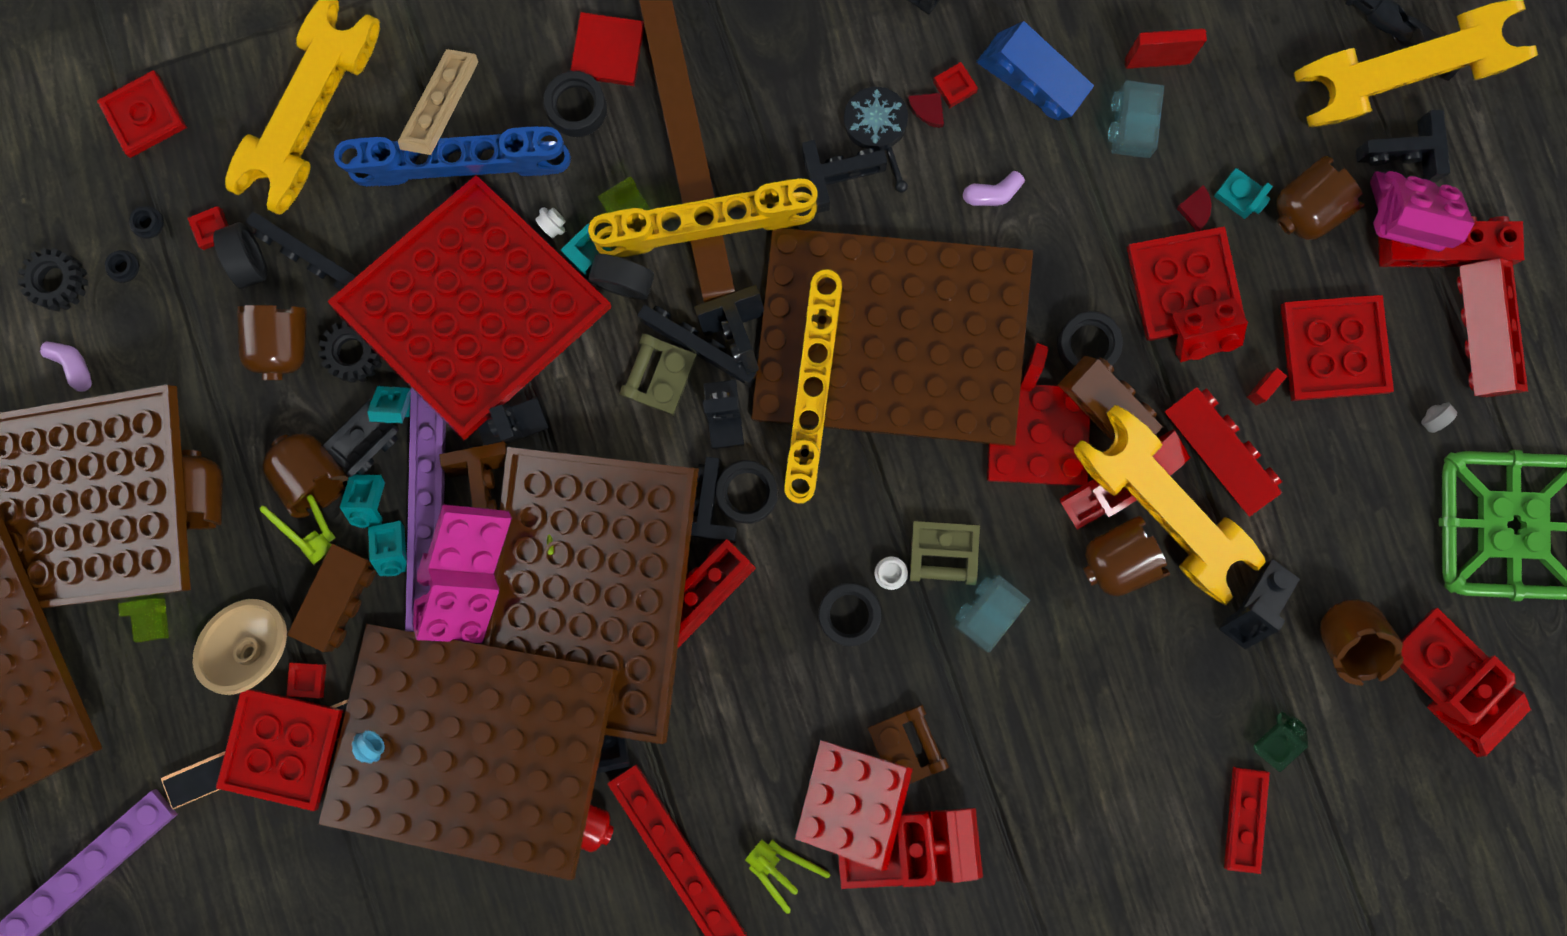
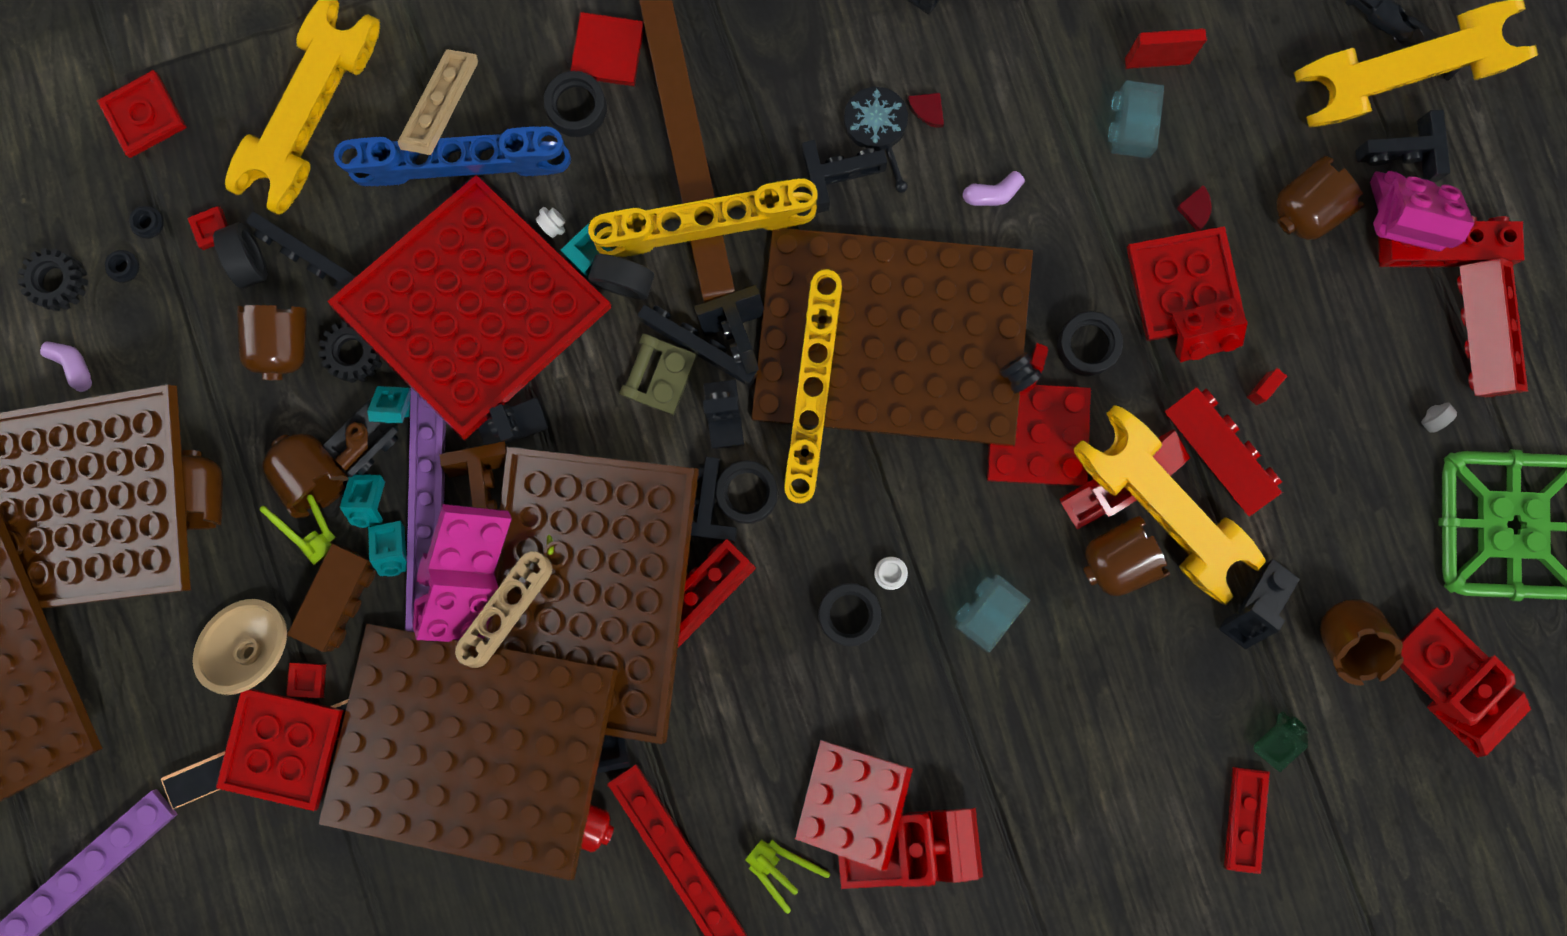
(147, 618): clear neon green panel -> none
(356, 445): none -> reddish brown arm
(368, 747): medium azure plate -> none
(499, 606): none -> tan beam
(623, 196): clear neon green panel -> none
(895, 746): reddish brown plate -> none
(944, 541): olive plate -> none
(955, 85): red tile -> none
(1020, 373): none -> black wheel
(1036, 71): blue wedge -> none
(1098, 390): reddish brown brick -> none
(1243, 194): teal bracket -> none
(1337, 347): red plate -> none

